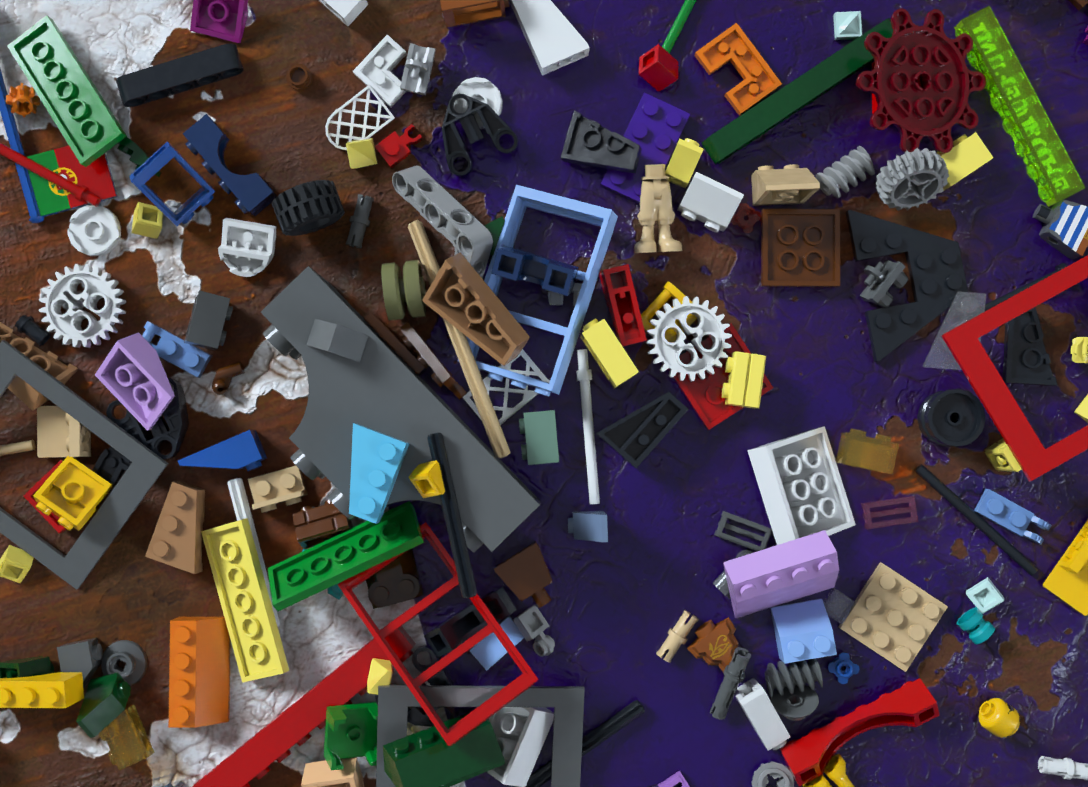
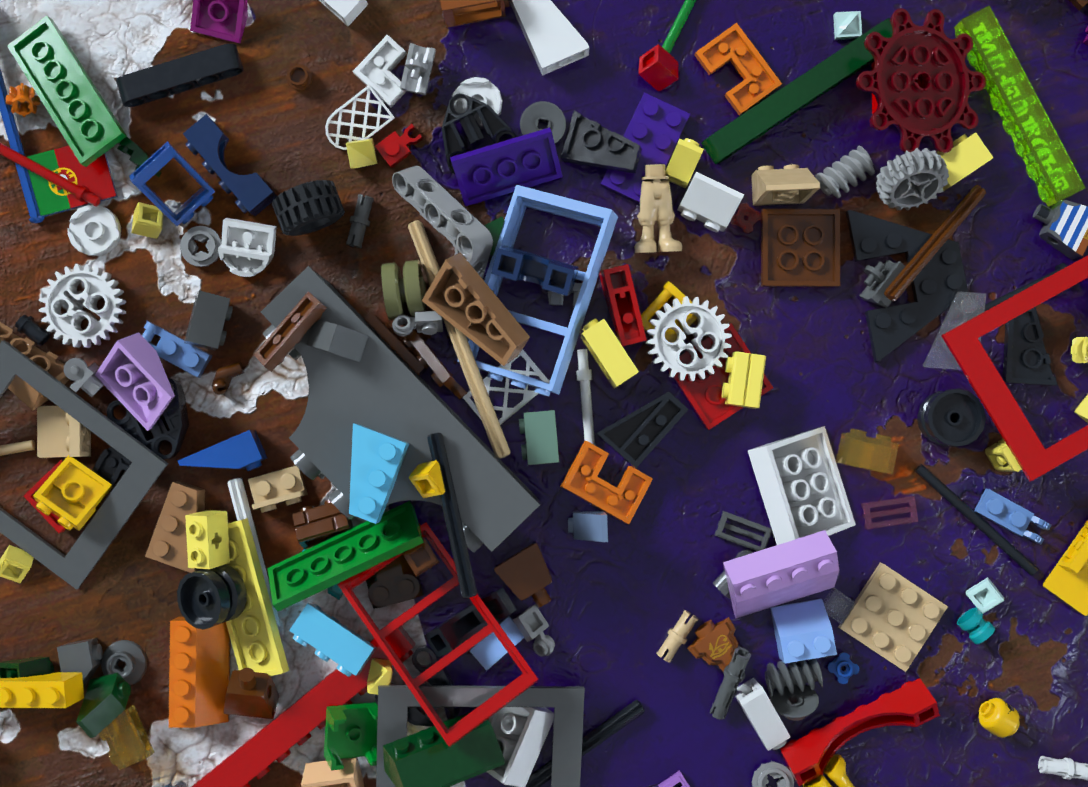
(84, 376): none -> light grey hips
(189, 247): none -> light grey gear
(207, 539): none -> light yellow brick
(211, 596): none -> black wheel
(251, 694): none -> reddish brown torso
(290, 331): none -> reddish brown plate
(332, 640): none -> medium azure wedge
(420, 558): none -> reddish brown tile
(425, 322): none -> light grey plate
(502, 166): none -> dark purple plate
(543, 112): none -> dark grey piece
(616, 501): none -> orange plate
(934, 243): none -> reddish brown axle

